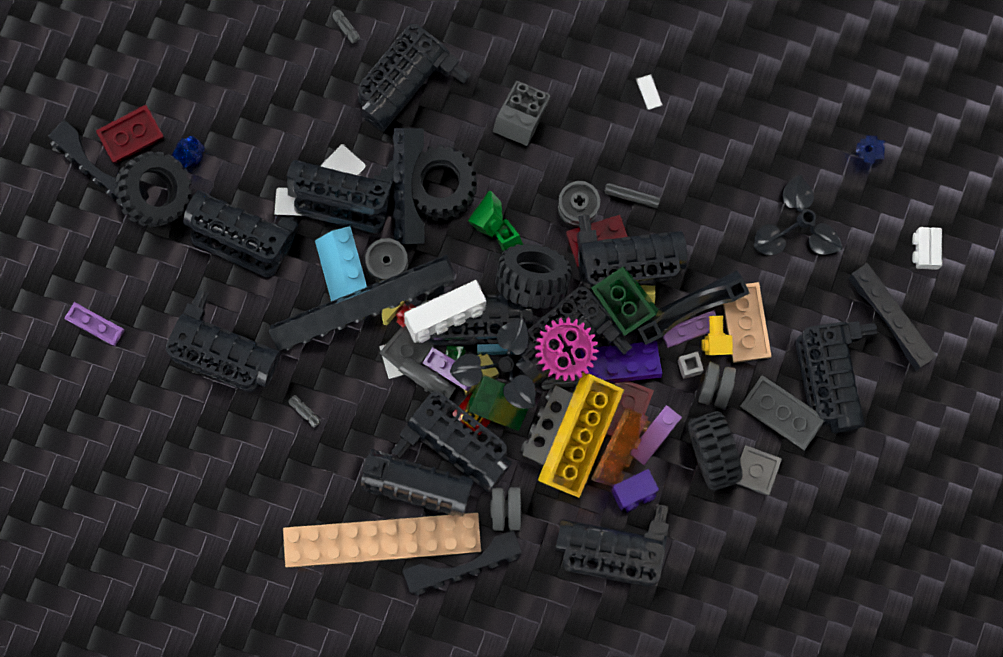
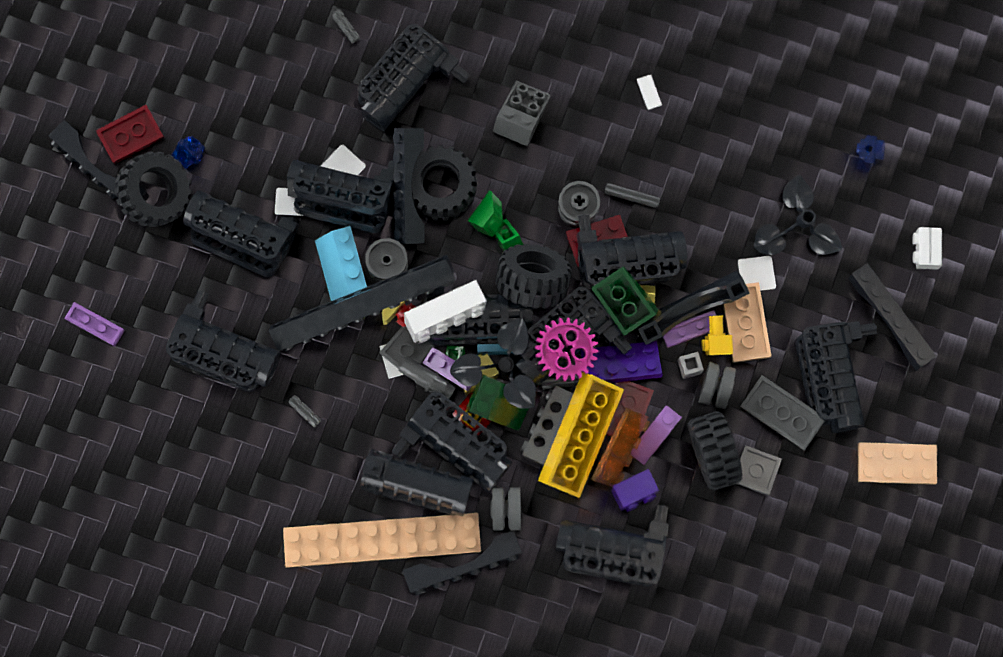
(758, 270): none -> white sticker
(897, 463): none -> light nougat plate

